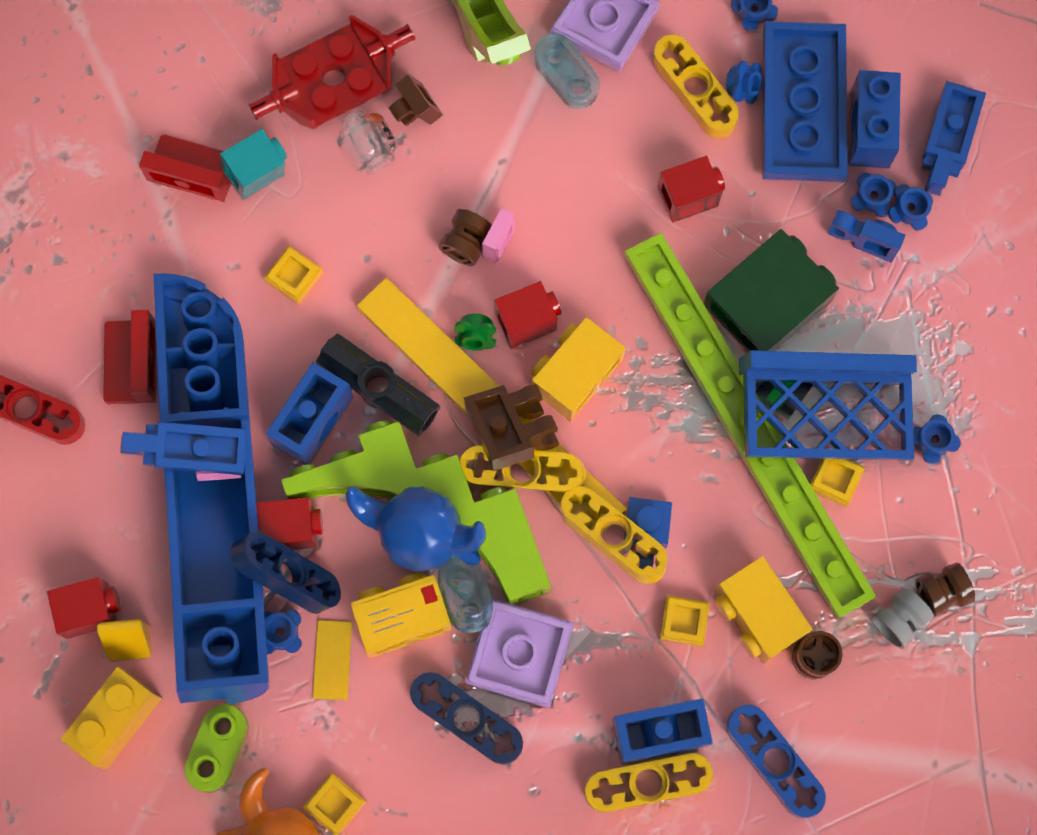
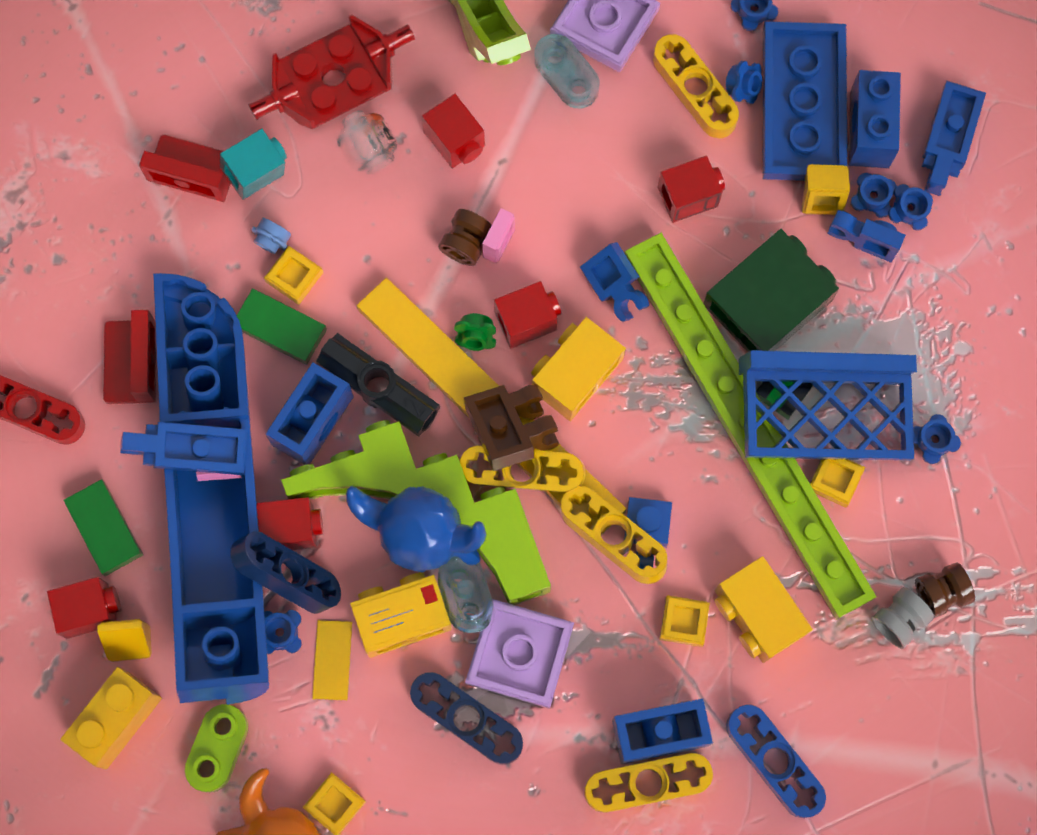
(103, 527): none -> green tile
(270, 236): none -> medium blue plate
(280, 326): none -> green tile
(414, 103): reddish brown tile -> none
(454, 131): none -> red brick
(611, 277): none -> blue plate
(822, 650): reddish brown wheel -> none
(825, 189): none -> yellow slope

